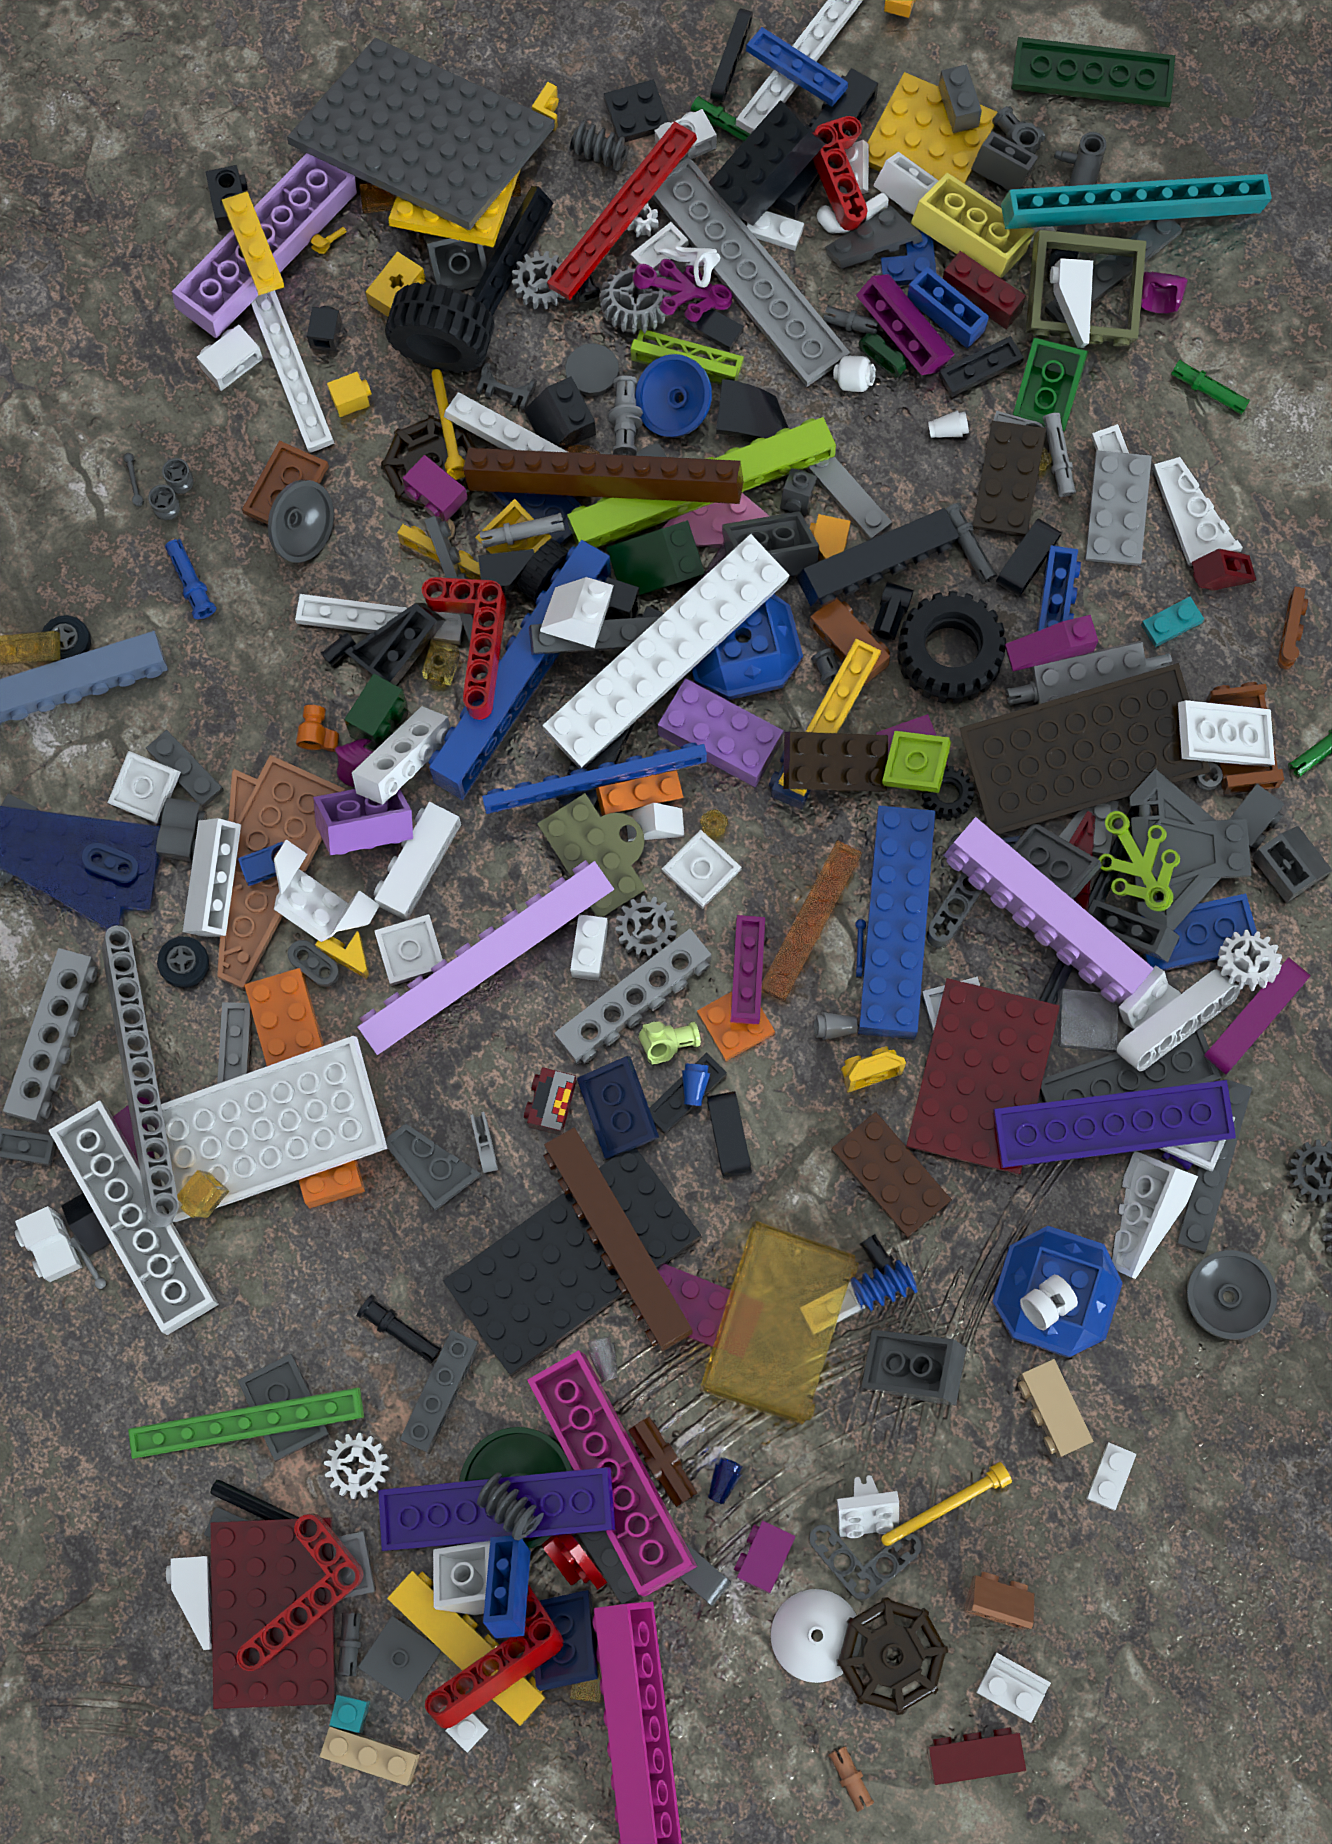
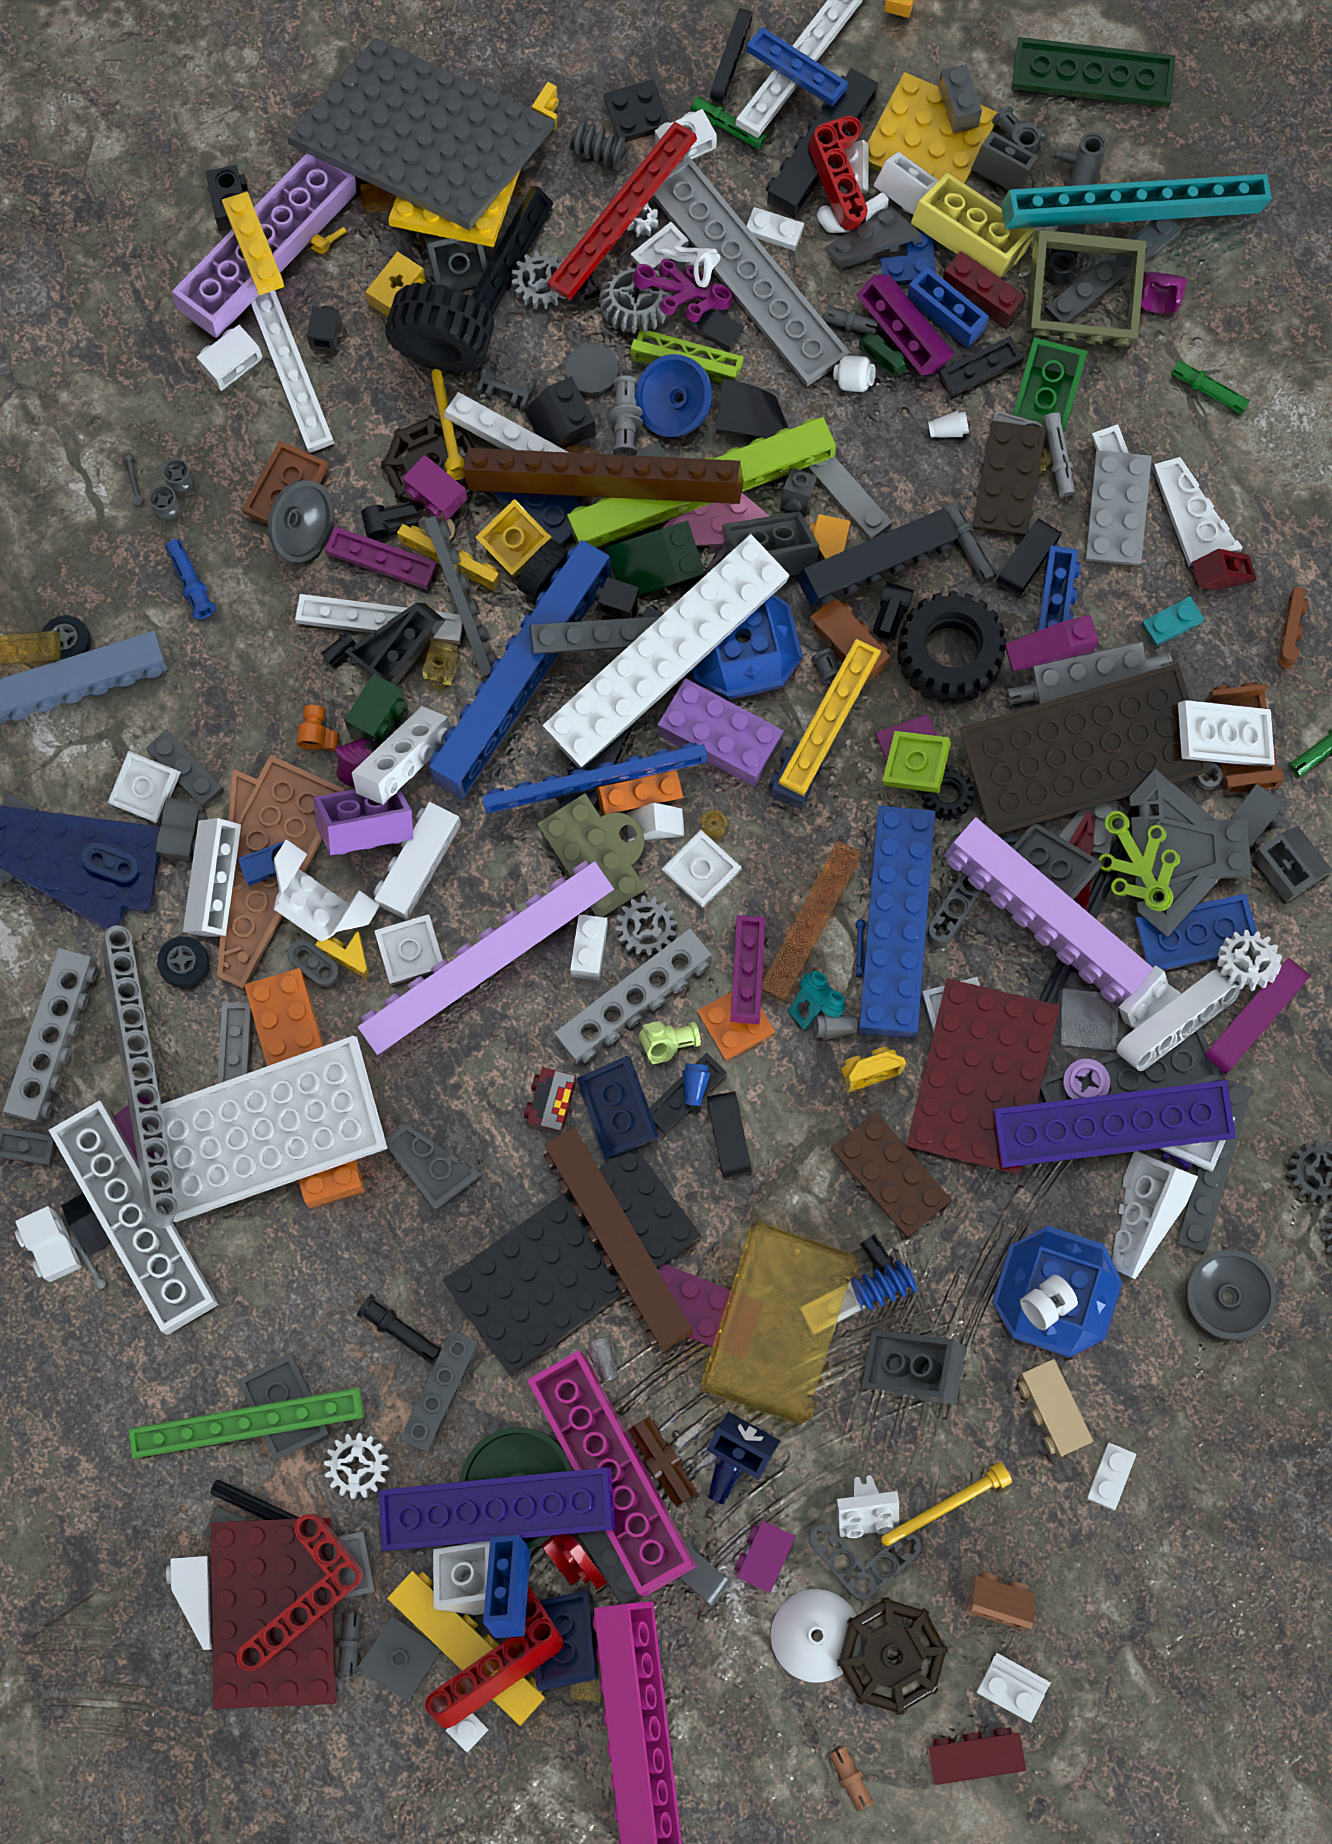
(201, 1194): clear yellow brick -> none
(349, 394): yellow brick -> none
(349, 1713): teal brick -> none
(370, 1755): tan brick -> none
(381, 558): none -> magenta plate
(382, 520): none -> black piece
(480, 636): red beam -> none
(484, 1143): light grey piece -> none
(504, 567): black slope -> none
(507, 1509): dark grey piece -> none
(522, 530): light grey pin -> none
(578, 611): white slope -> none
(743, 1445): none -> dark blue brick
(766, 163): black brick -> none
(820, 996): none -> teal bracket
(835, 761): dark brown plate -> none
(1073, 293): white slope -> none
(1080, 1069): none -> lavender gear
(1136, 931): dark grey brick -> none

